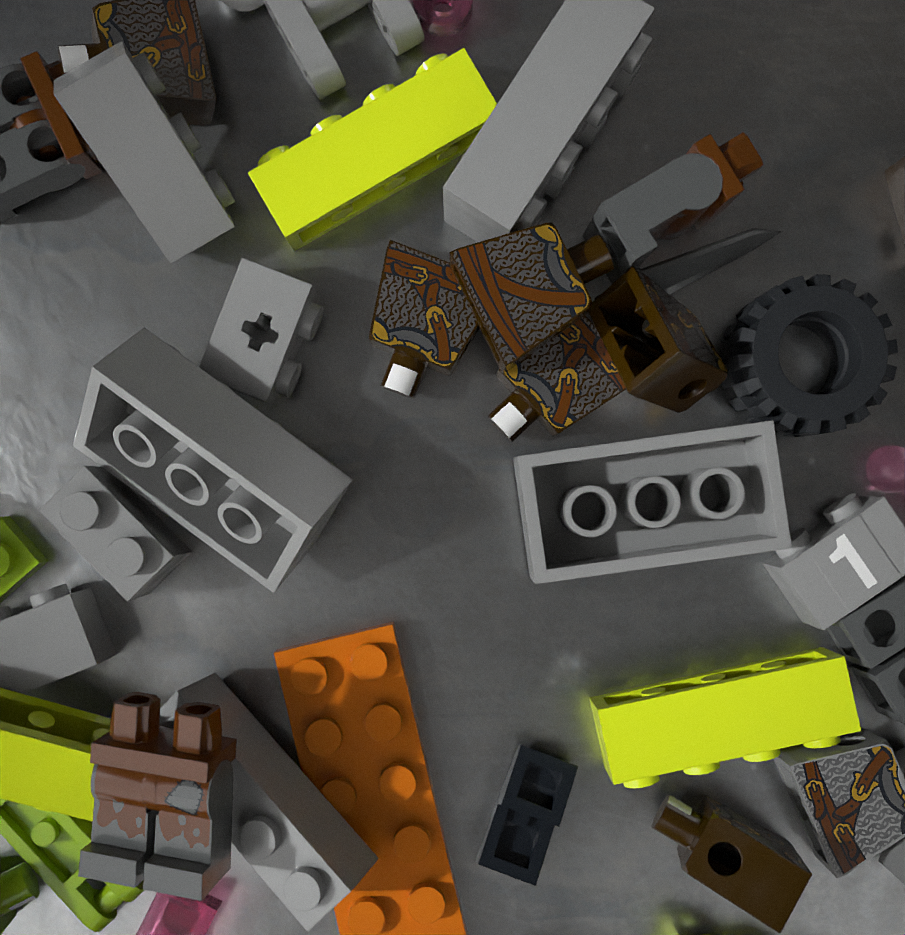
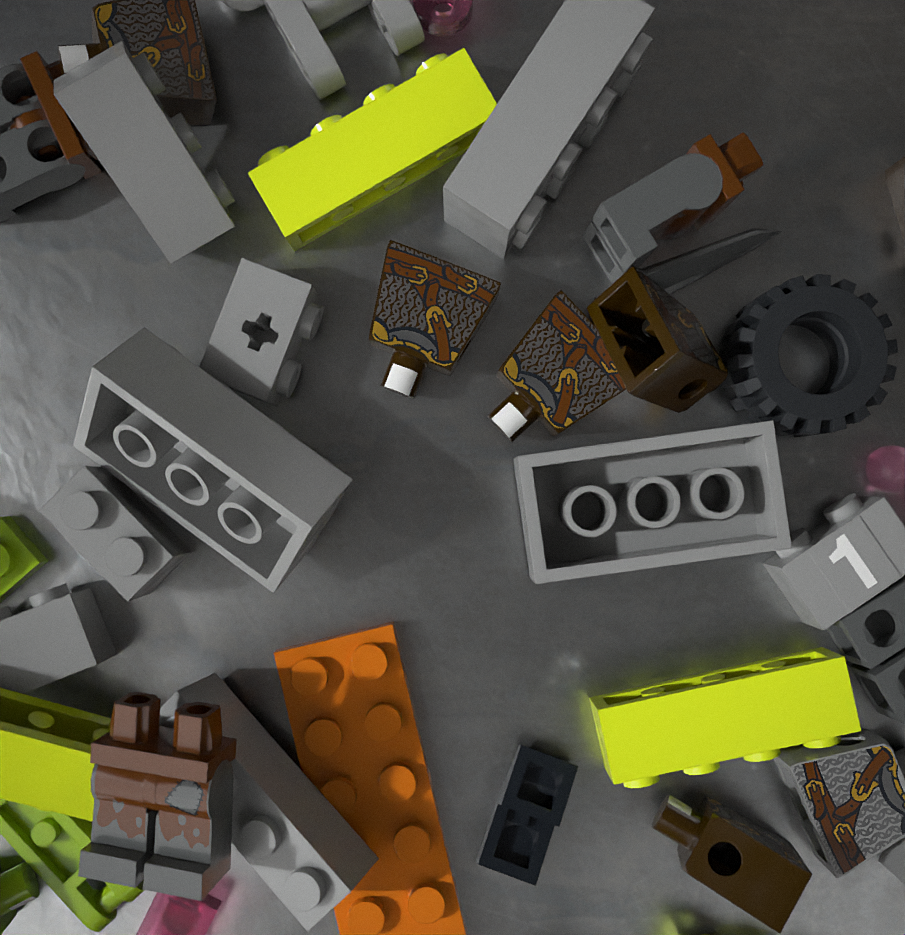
(527, 287): torso -> none

